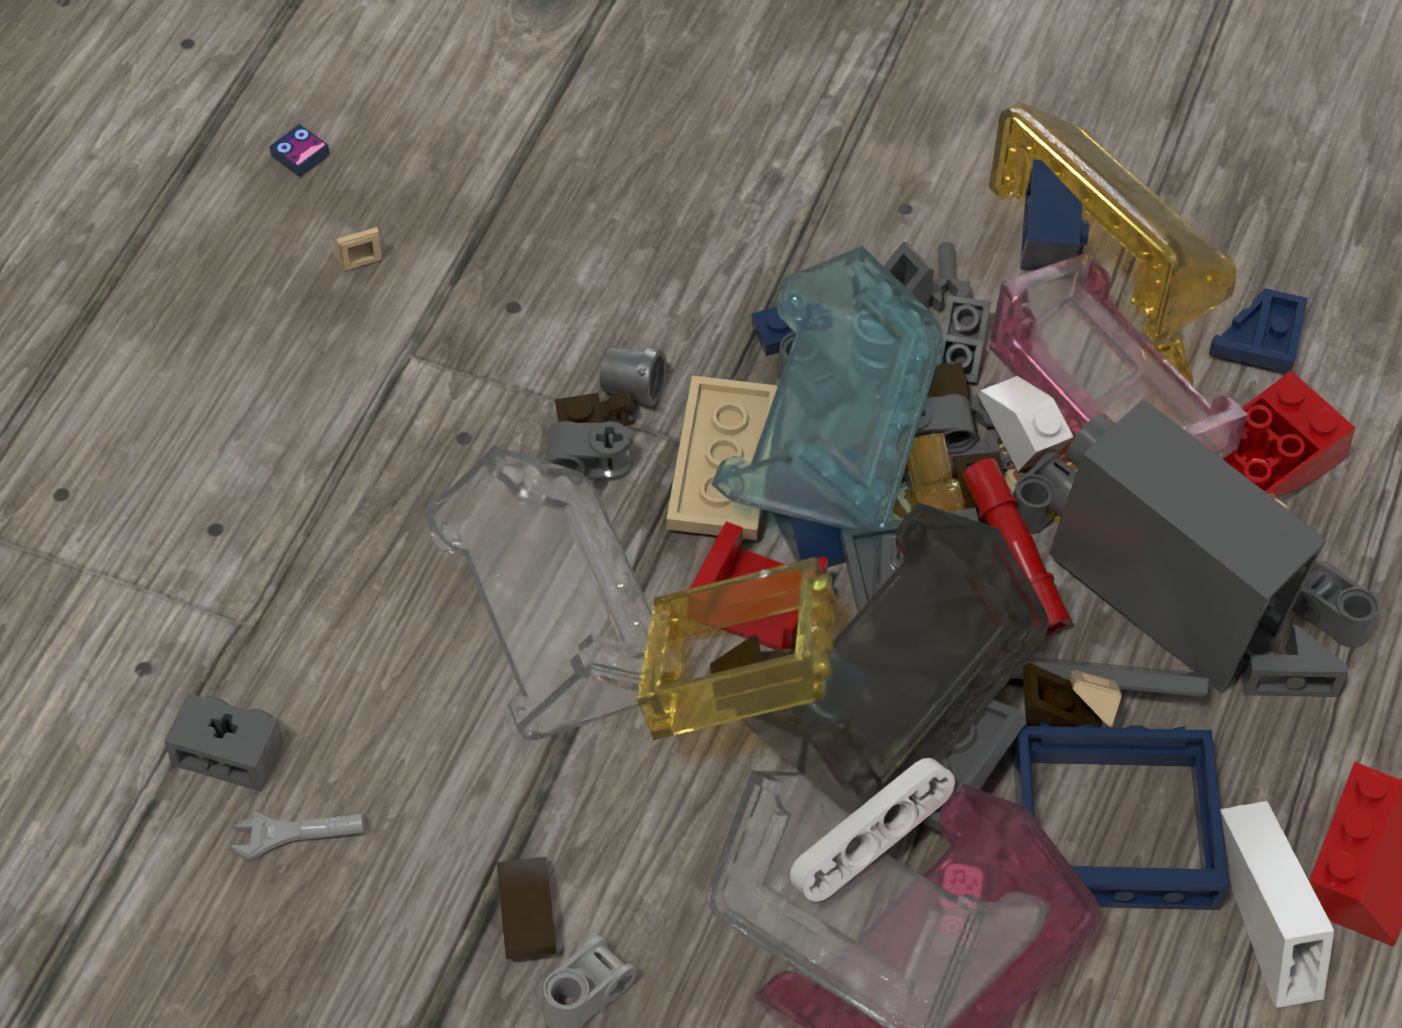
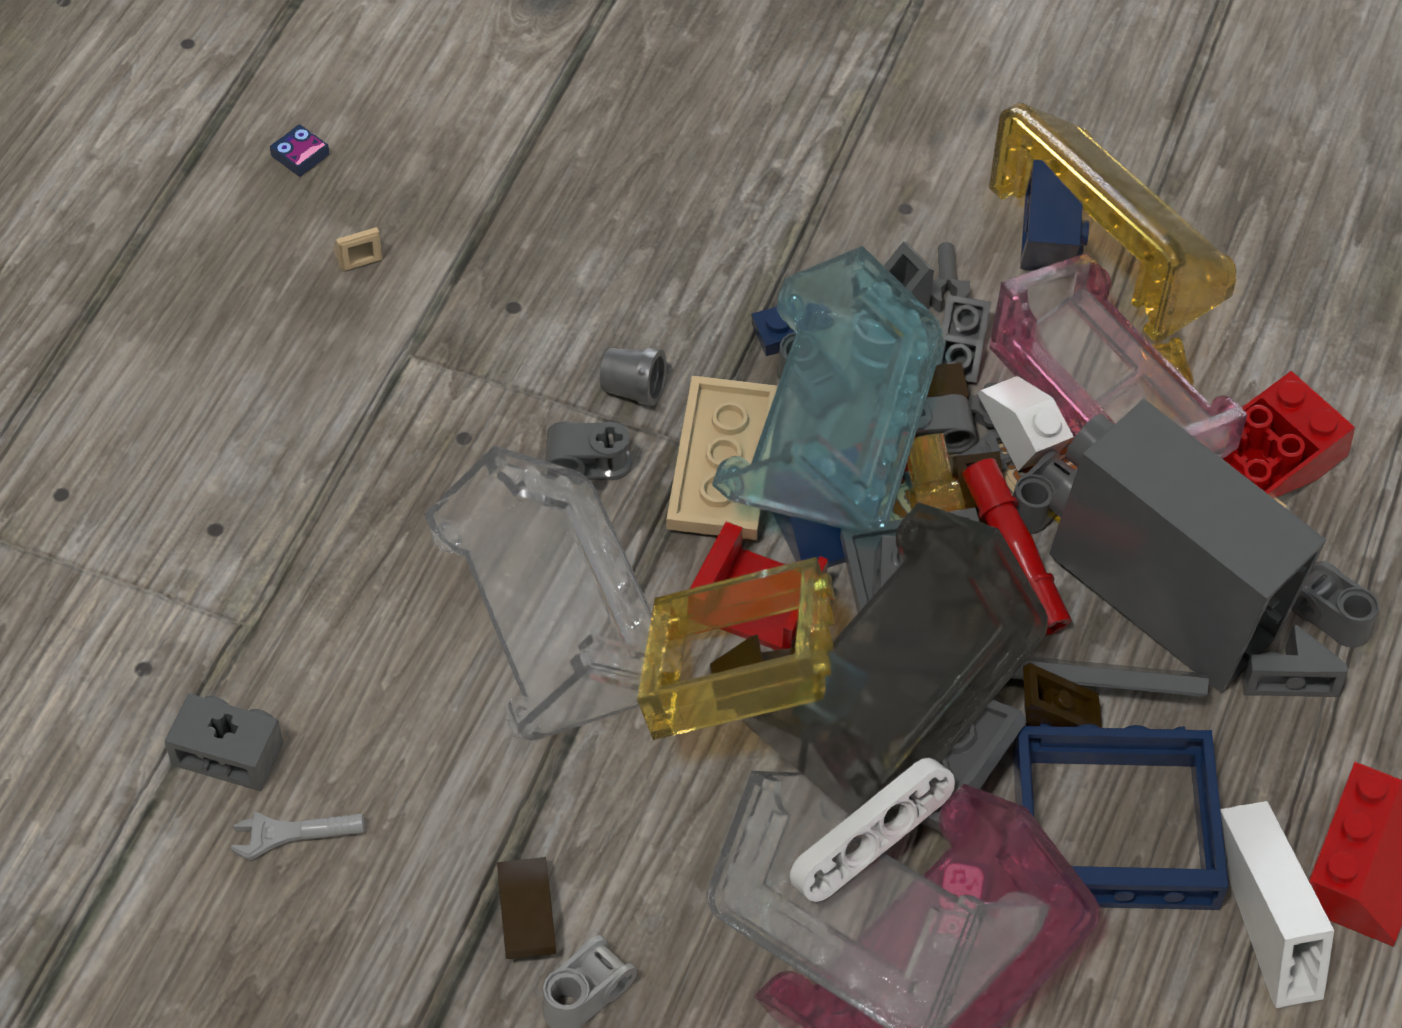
(590, 410): dark brown plate -> none
(1099, 694): tan slope -> none
(1265, 332): dark blue wing -> none

